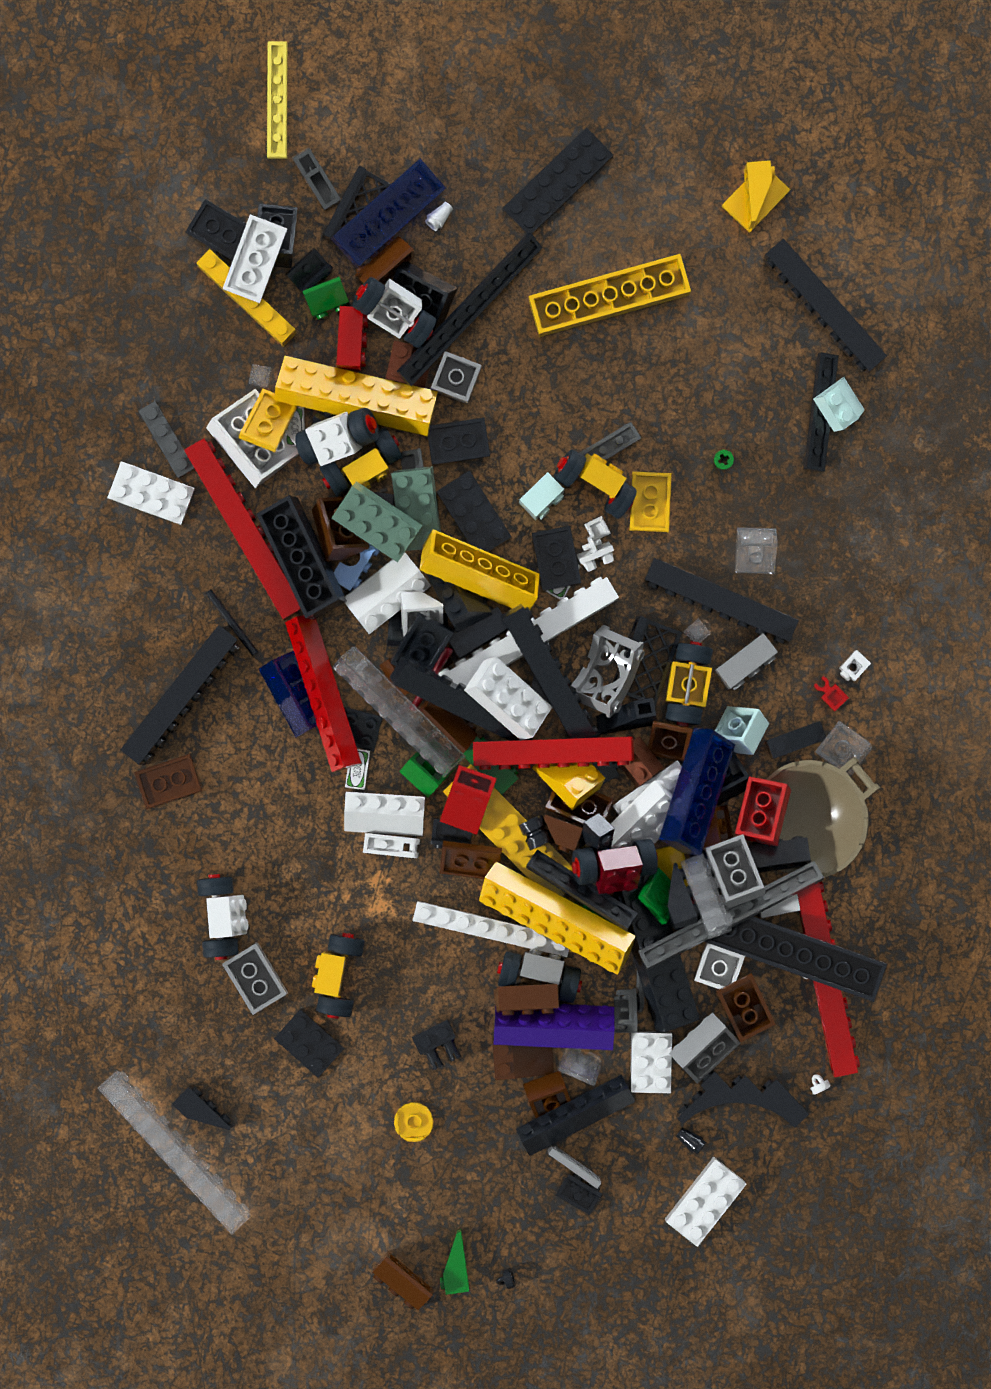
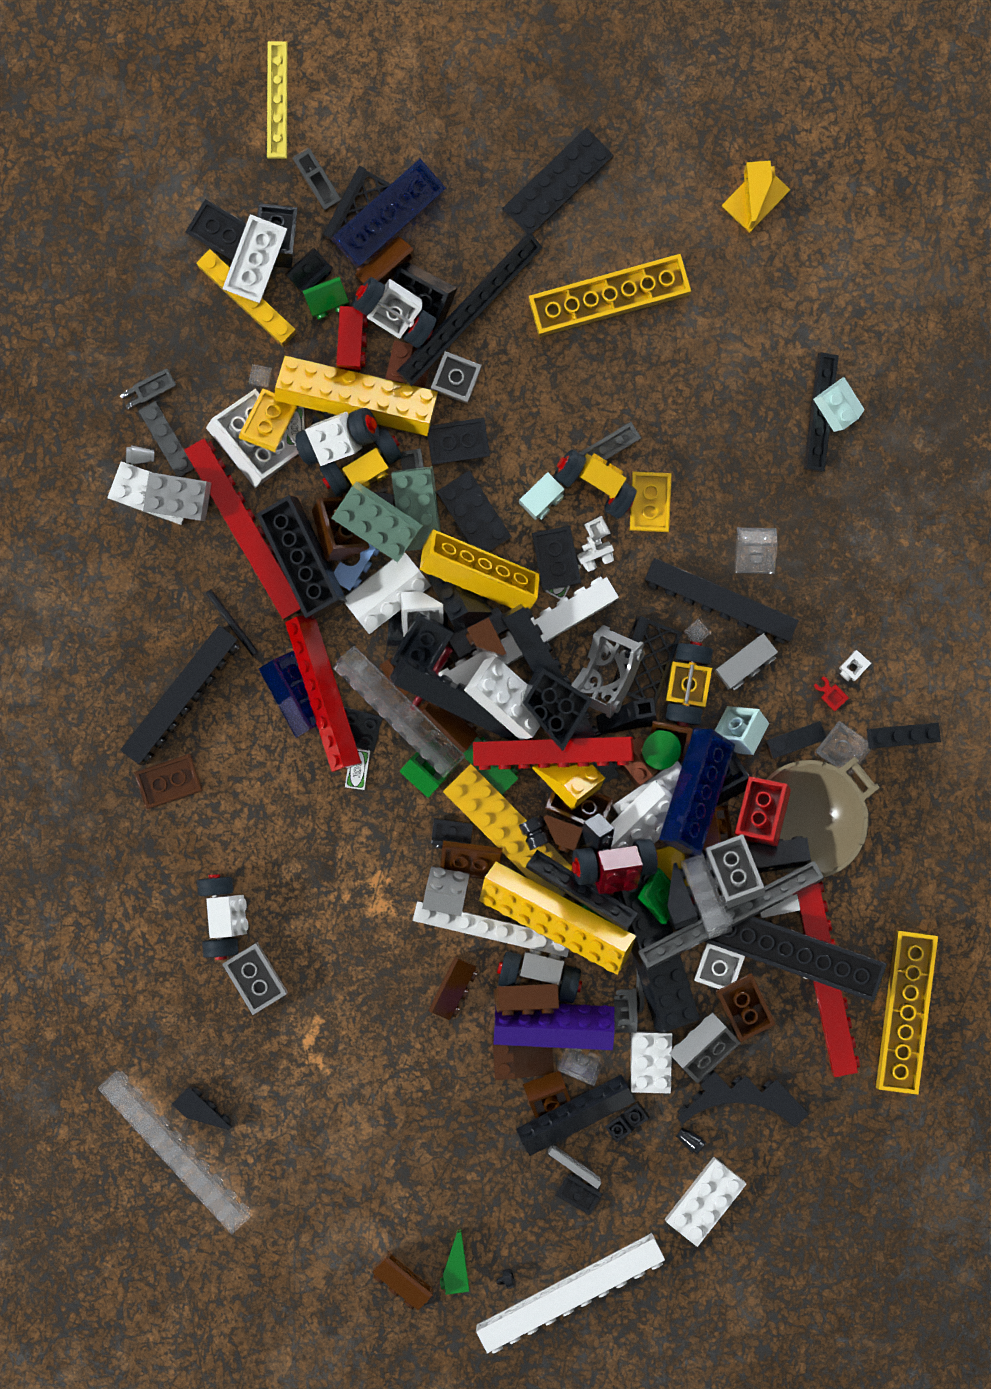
(139, 455): none -> light grey cone
(150, 388): none -> dark grey hinge
(177, 496): none -> light grey brick
(309, 1043): black plate -> none
(331, 974): brick -> none
(384, 813): white slope -> none
(390, 845): white plate -> none
(413, 1122): yellow tile -> none
(434, 1036): black brick -> none
(438, 217): white cone -> none
(445, 891): none -> light grey brick
(453, 988): none -> reddish brown slope
(468, 799): red slope -> none
(485, 638): none -> reddish brown slope
(555, 705): none -> black wedge
(570, 1293): none -> white brick
(627, 1121): none -> black slope
(661, 750): none -> green dish
(725, 454): green bush -> none
(823, 1085): white tile -> none
(825, 306): black brick -> none
(903, 735): none -> black plate
(906, 1012): none -> yellow brick

